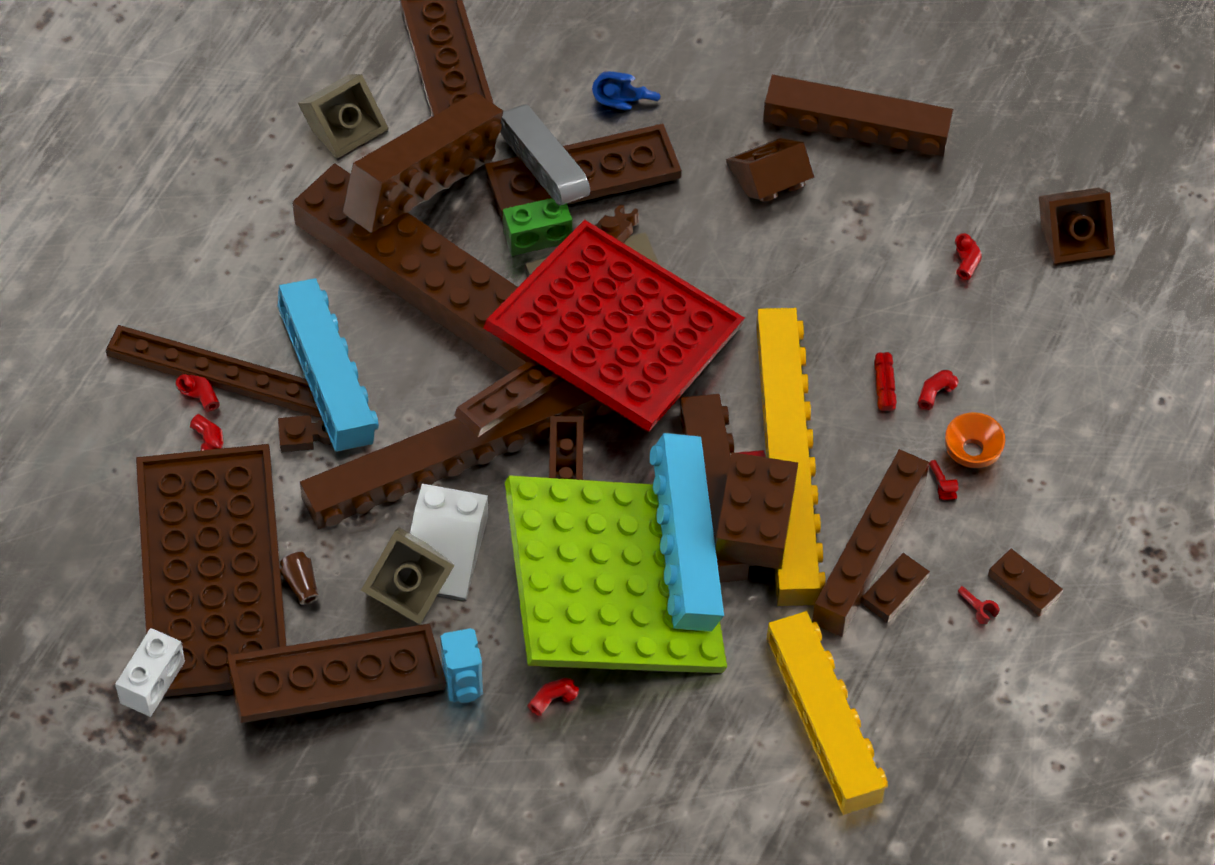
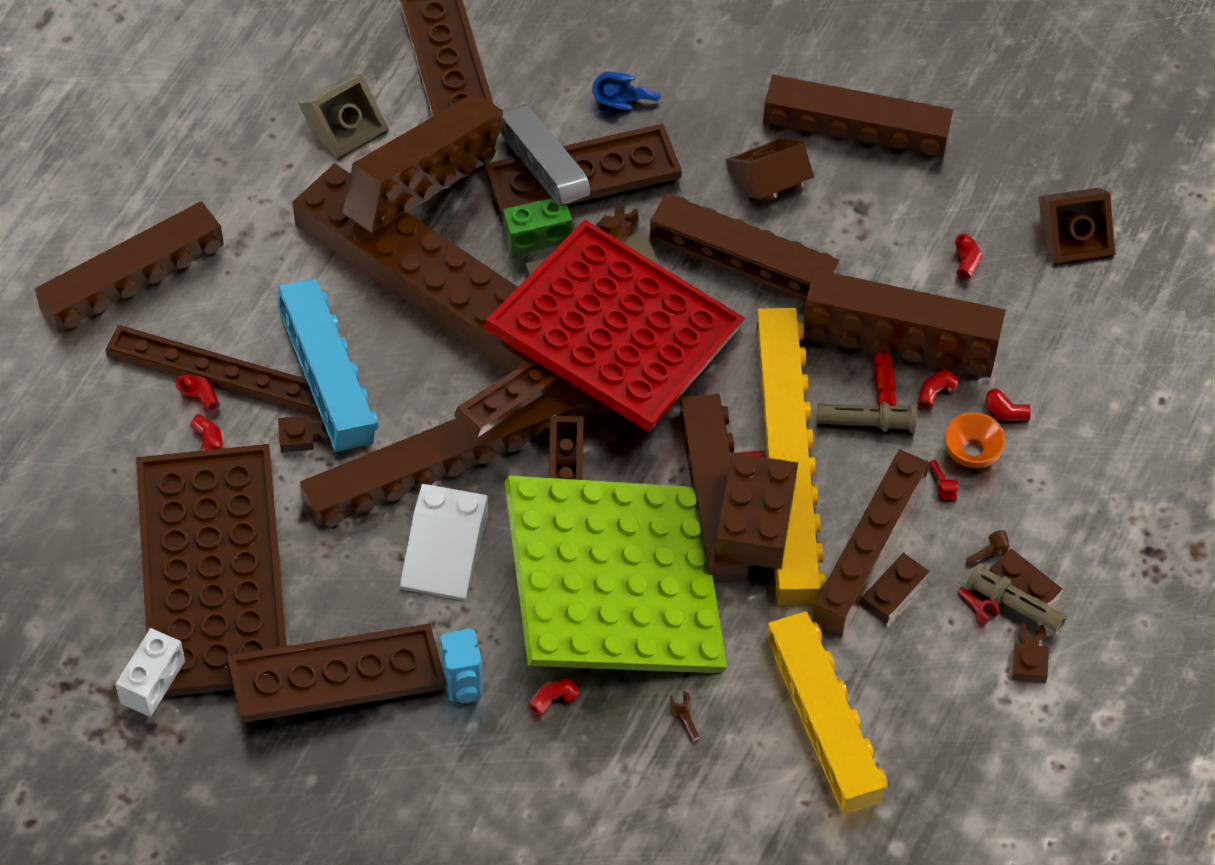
(129, 266): none -> reddish brown brick
(300, 577): reddish brown cone -> none
(408, 575): dark tan slope -> none
(683, 711): none -> reddish brown hand
(686, 532): medium azure brick -> none
(738, 246): none -> reddish brown brick
(877, 416): none -> dark tan pin
(903, 323): none -> reddish brown brick
(999, 546): none -> reddish brown hand
(1002, 591): none -> dark tan pin
(1005, 409): none -> red arm
(1030, 658): none -> reddish brown plate

